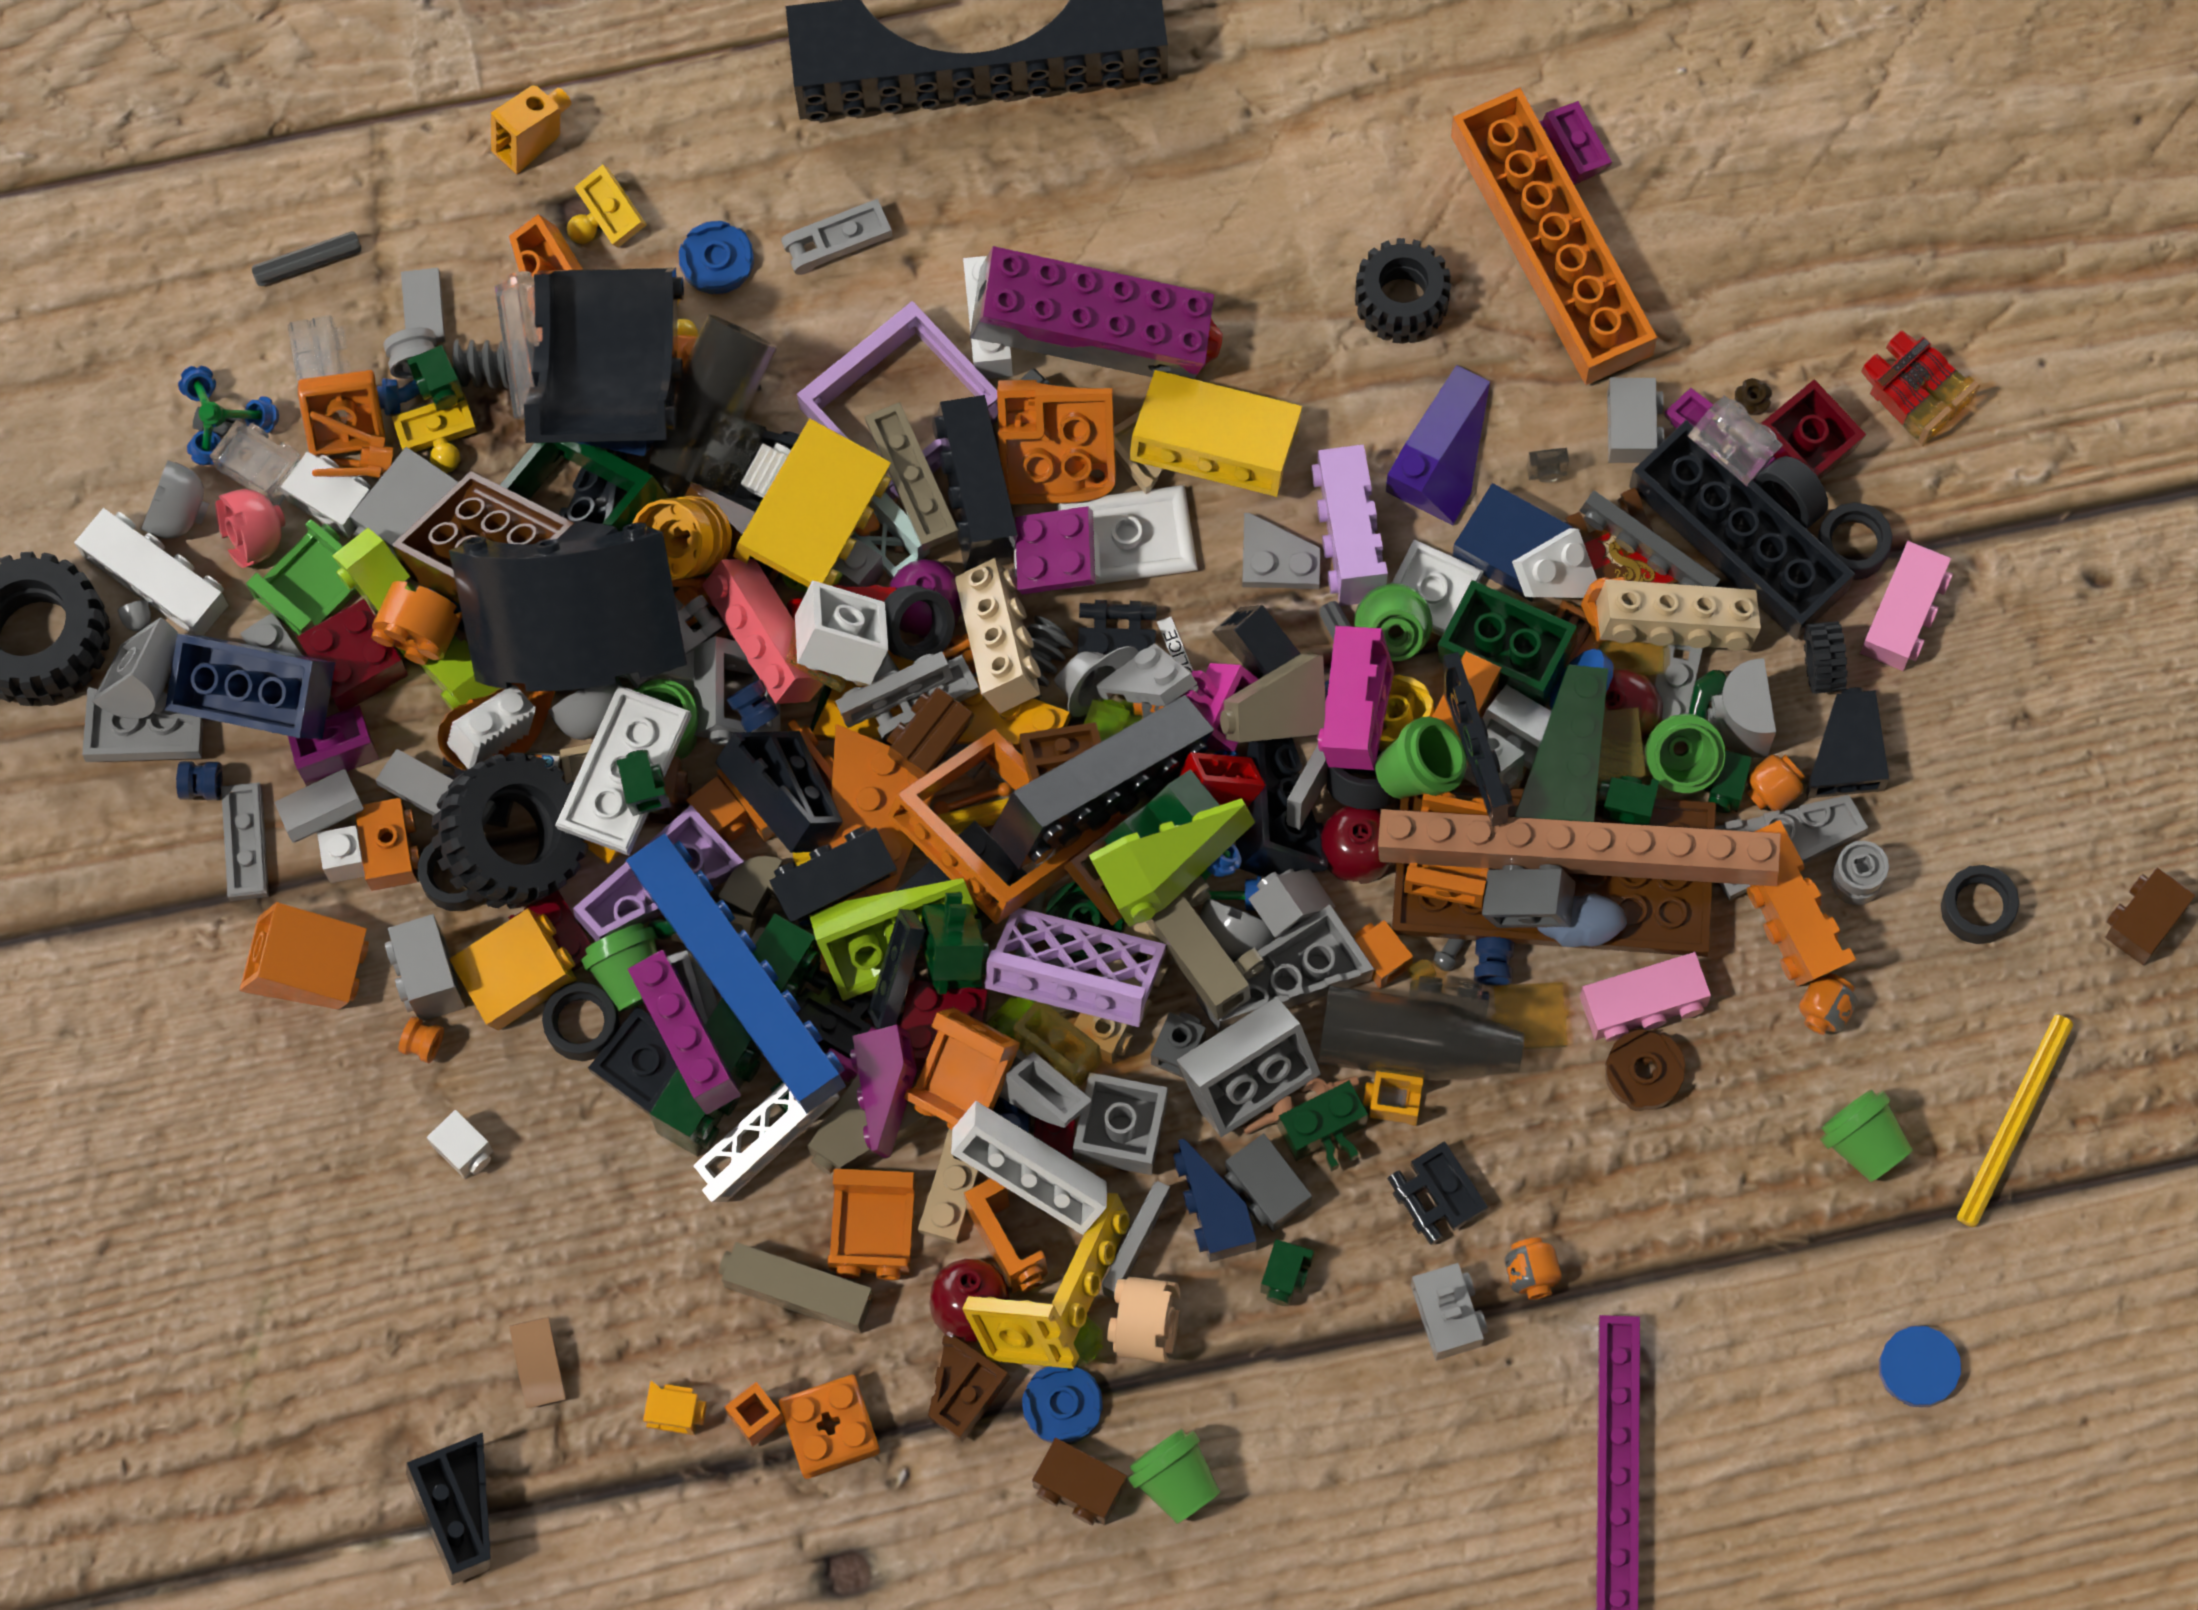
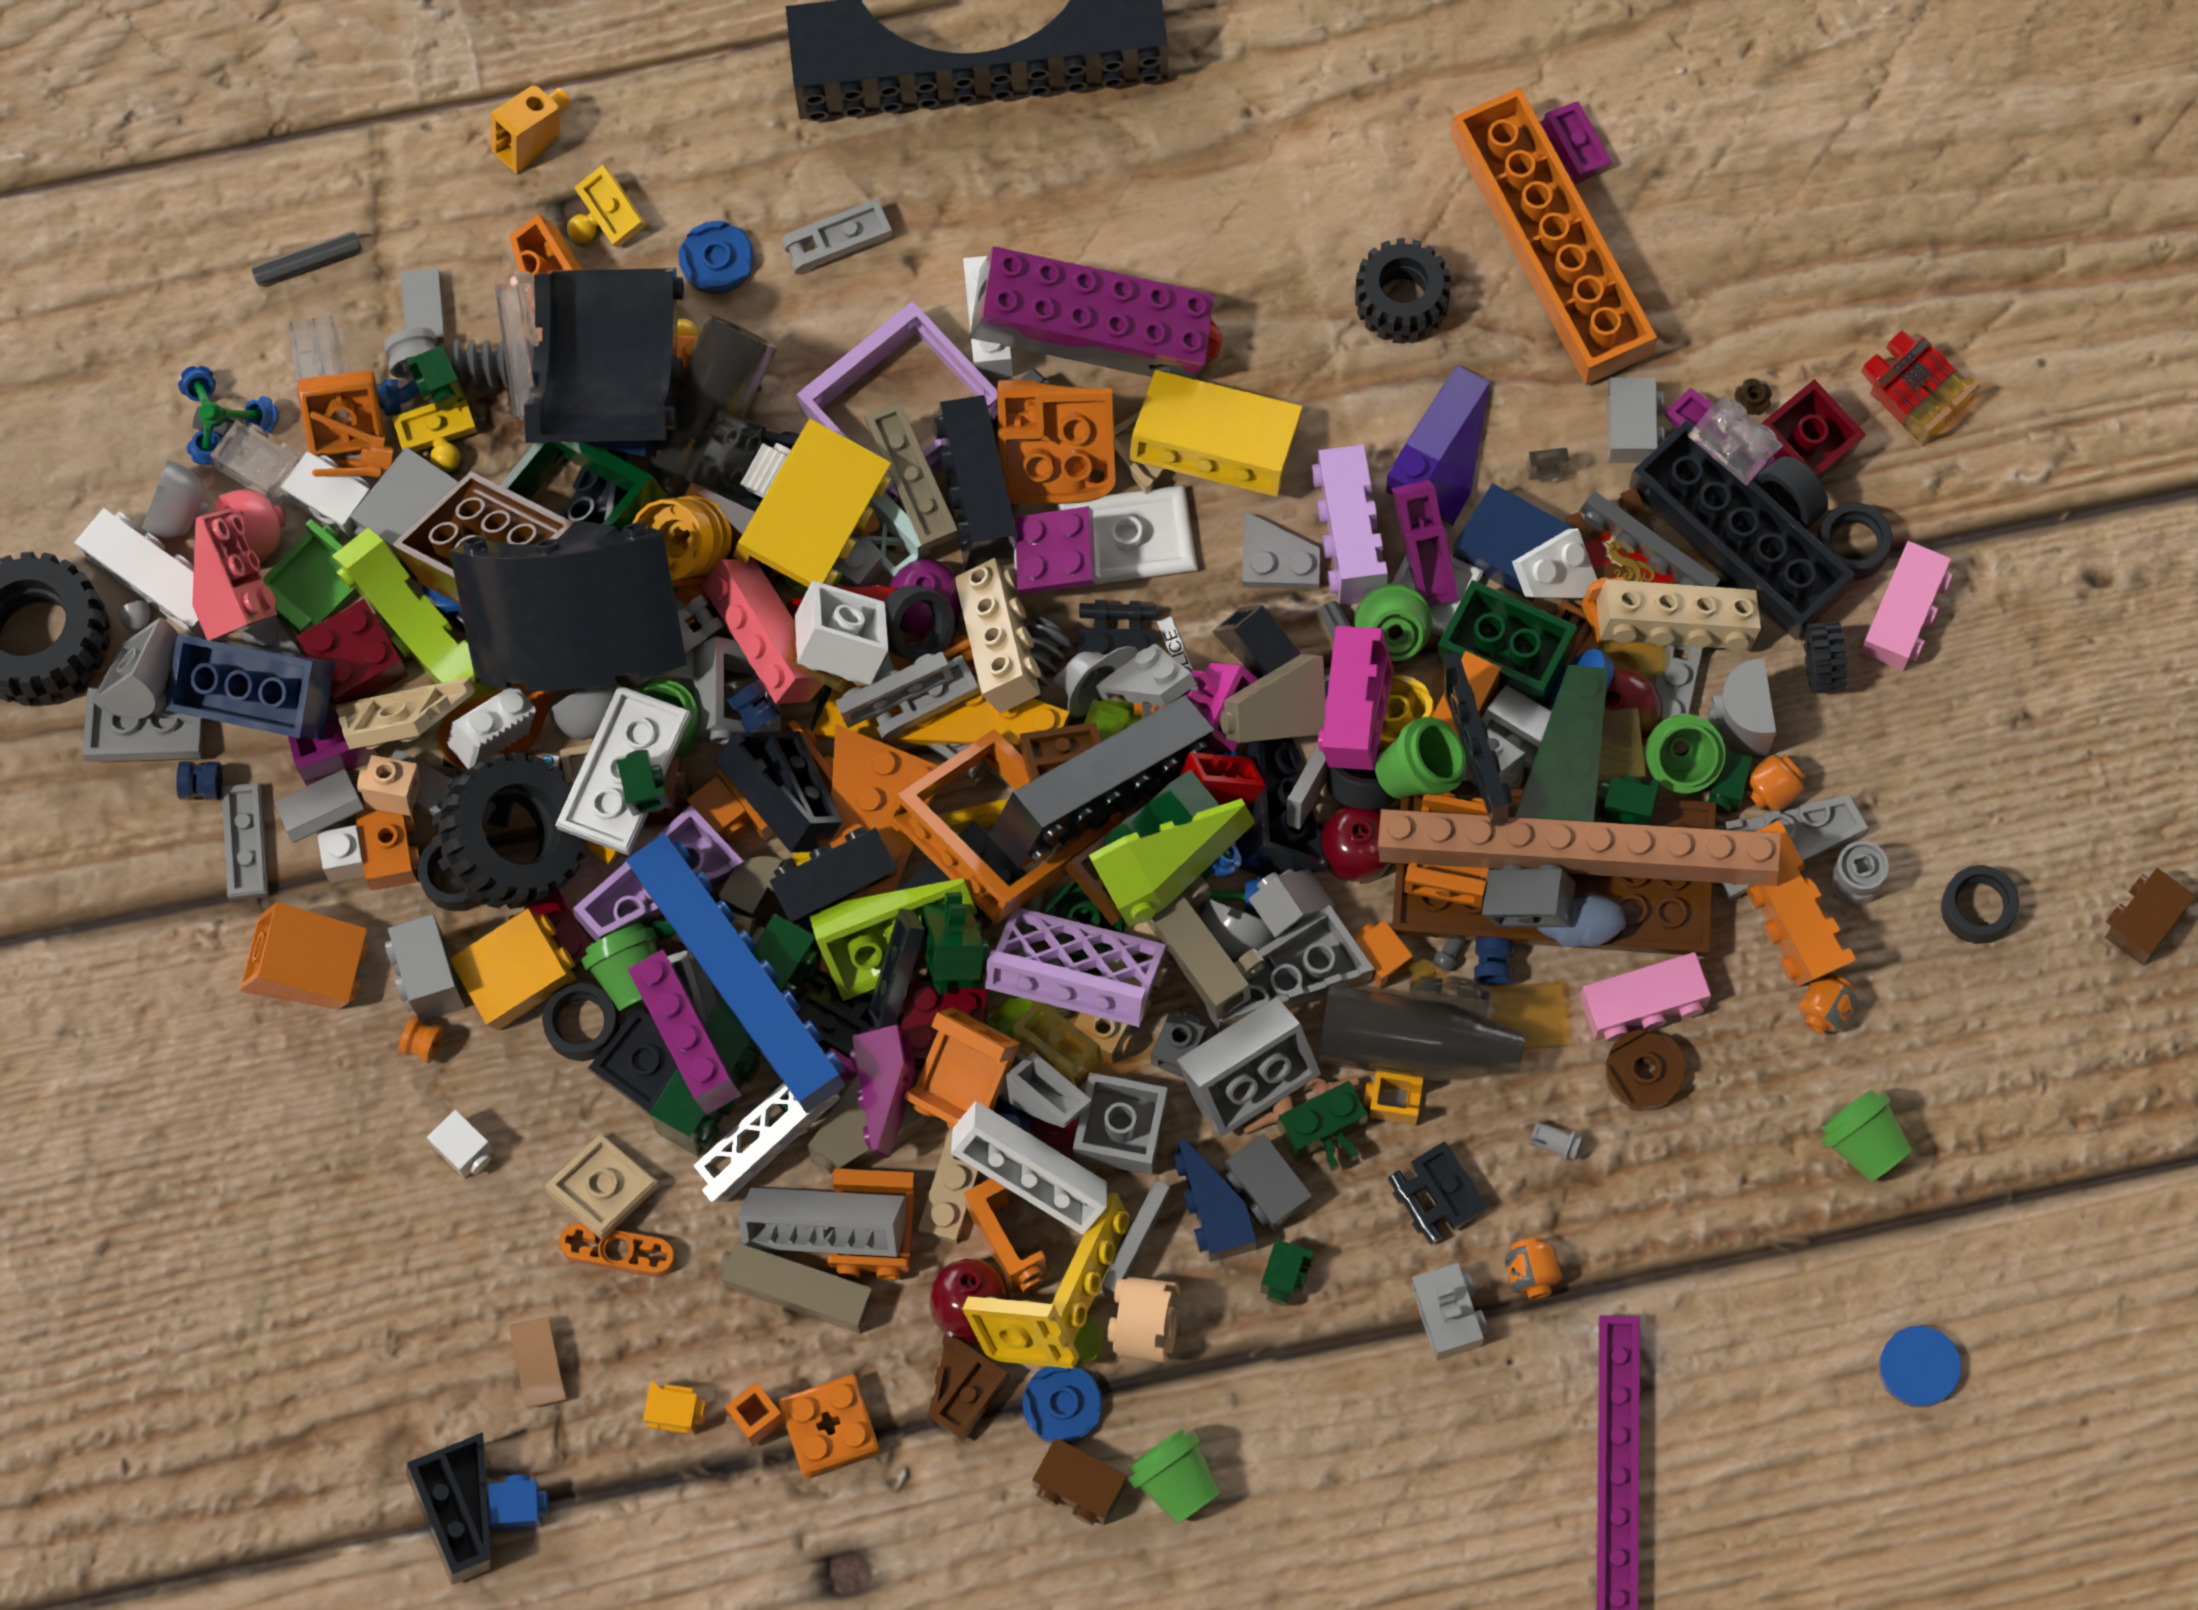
(227, 577): none -> coral slope
(389, 785): none -> light nougat brick
(400, 714): none -> tan wing
(416, 622): orange brick -> none
(516, 1504): none -> blue brick
(601, 1186): none -> tan tile
(644, 1266): none -> orange beam
(823, 1221): none -> light grey brick
(930, 733): reddish brown brick -> none
(1003, 789): orange hinge -> none
(1425, 542): none -> magenta slope
(1556, 1140): none -> light grey pin
(1703, 690): dark green arm -> none
(1851, 748): black slope -> none
(2015, 1121): yellow axle -> none

